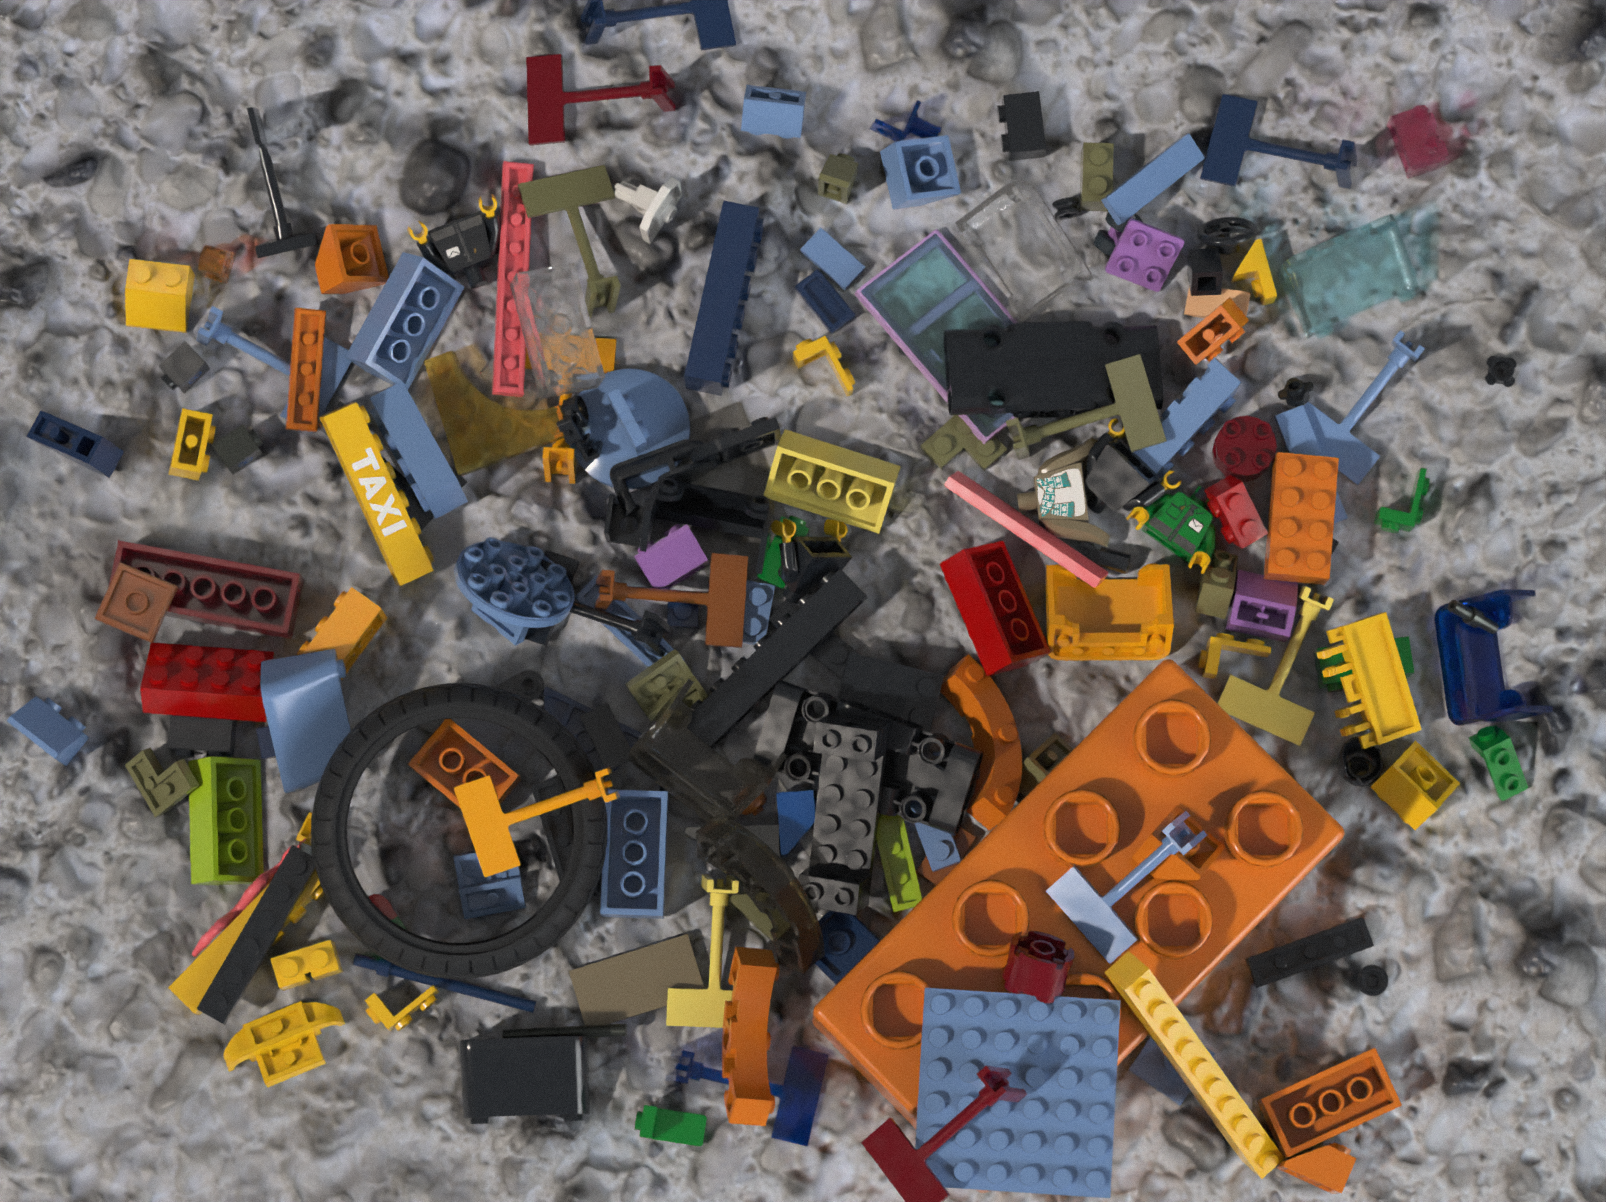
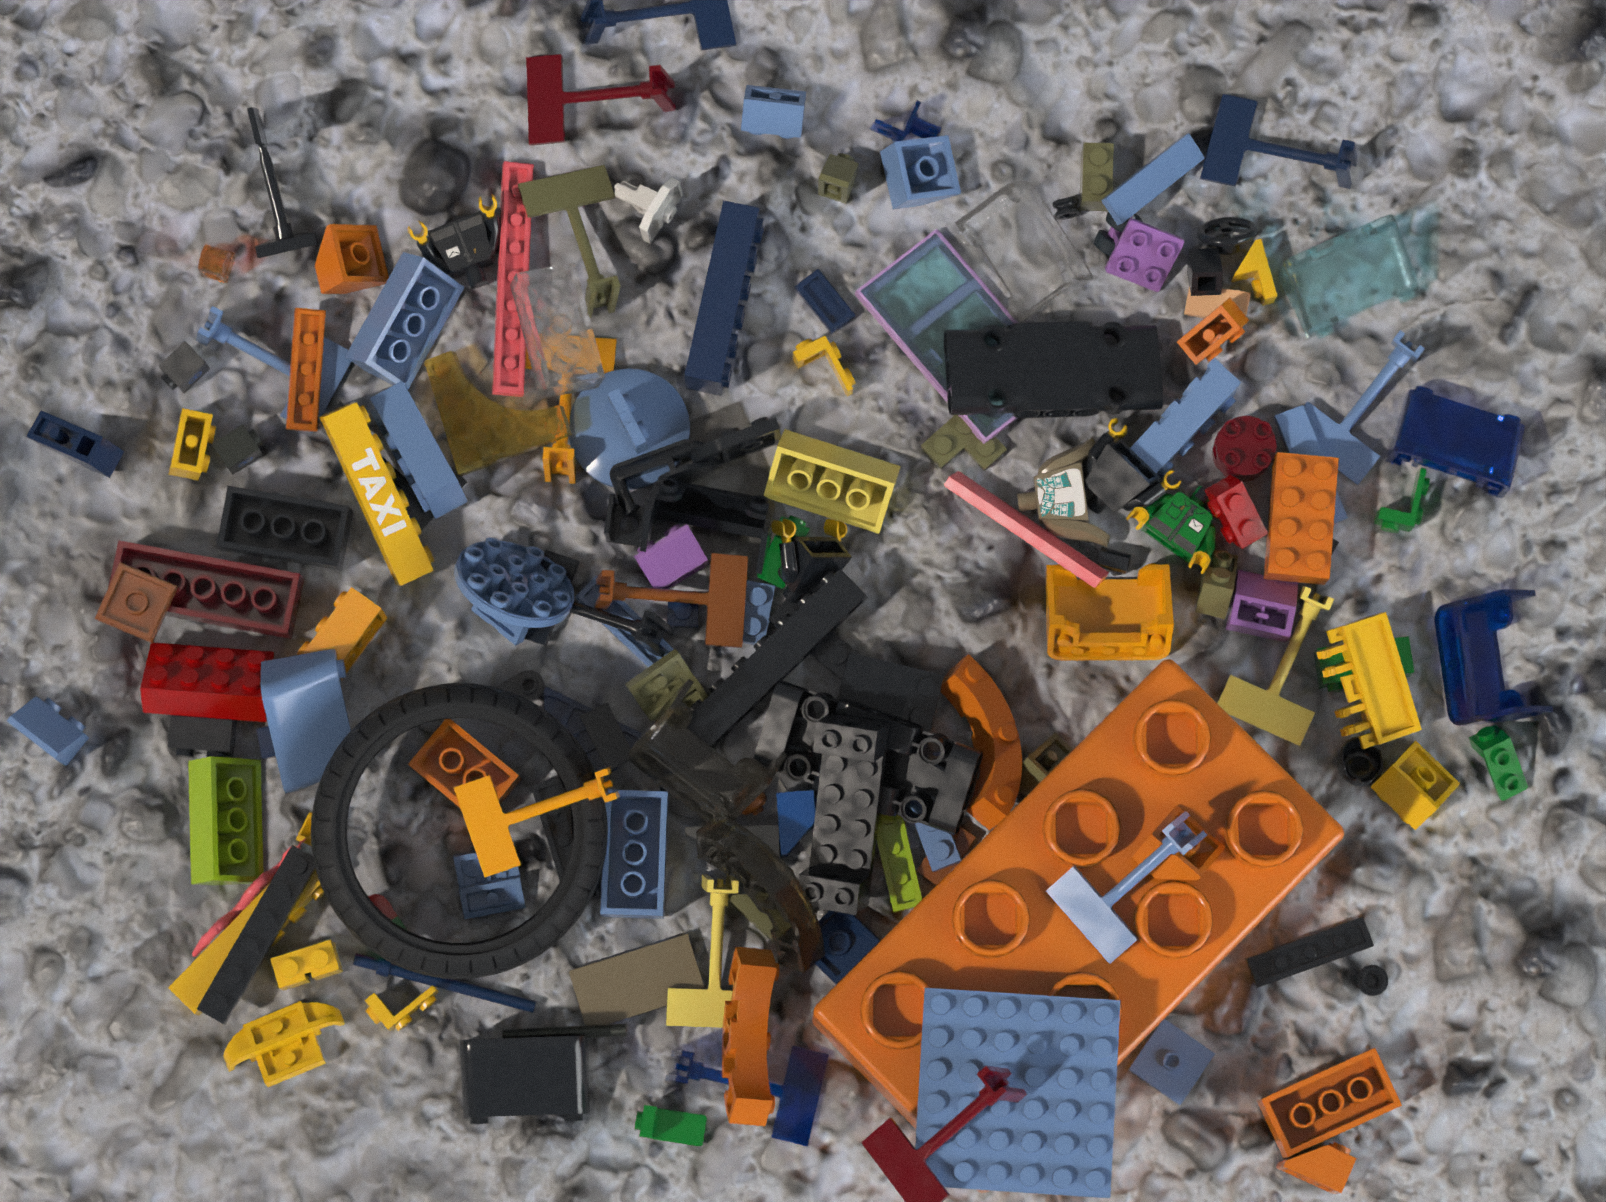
(158, 295): yellow slope -> none
(160, 787): olive plate -> none
(284, 528): none -> black brick
(574, 419): black piece -> none
(832, 259): medium blue tile -> none
(994, 608): red brick -> none
(1023, 126): black brick -> none
(1037, 965): dark red brick -> none
(1132, 403): olive piece -> none
(1194, 1064): yellow brick -> none
(1210, 657): yellow bracket -> none
(1296, 392): black plate -> none
(1417, 141): clear pink brick -> none
(1457, 440): none -> clear blue windscreen
(1473, 616): pearl dark grey bar -> none
(1507, 365): black plate -> none

